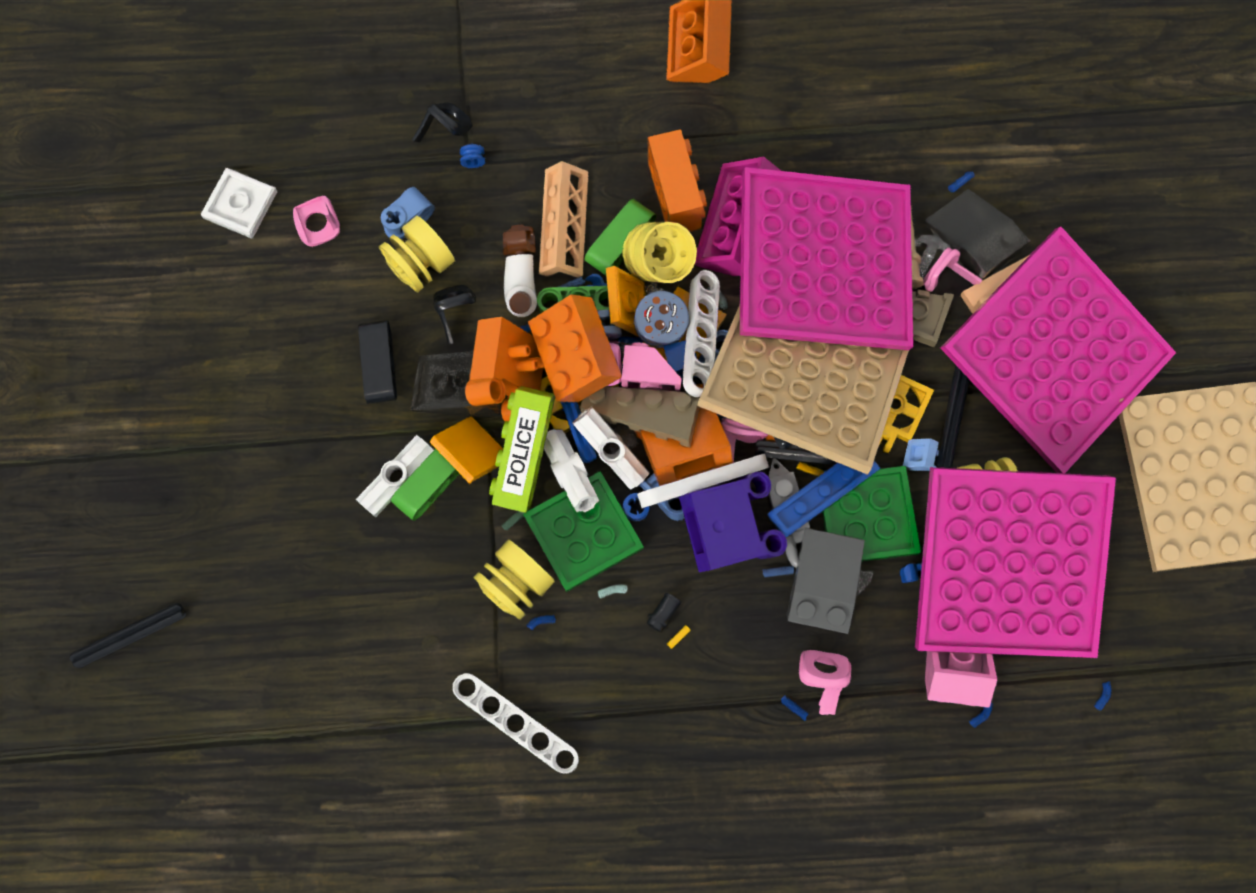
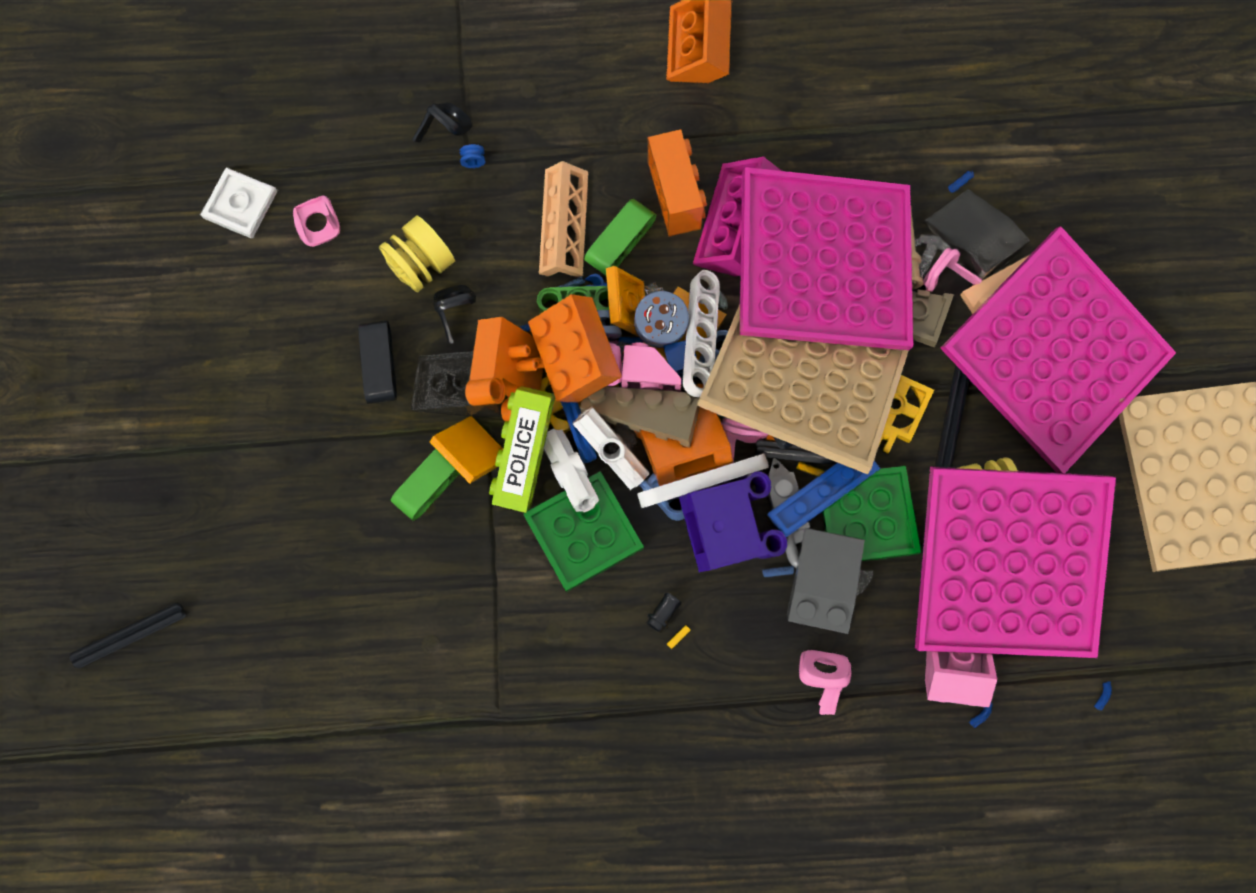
(381, 490): white piece -> none
(404, 209): medium blue piece -> none
(500, 719): white beam -> none
(514, 579): light yellow wheel -> none
(519, 273): piece -> none
(519, 515): sand green leg -> none
(541, 620): blue leg -> none
(617, 589): light aqua leg -> none
(627, 509): blue bush -> none
(673, 254): light yellow wheel -> none
(794, 707): blue leg -> none
(910, 572): blue hand -> none
(920, 454): light blue tile -> none

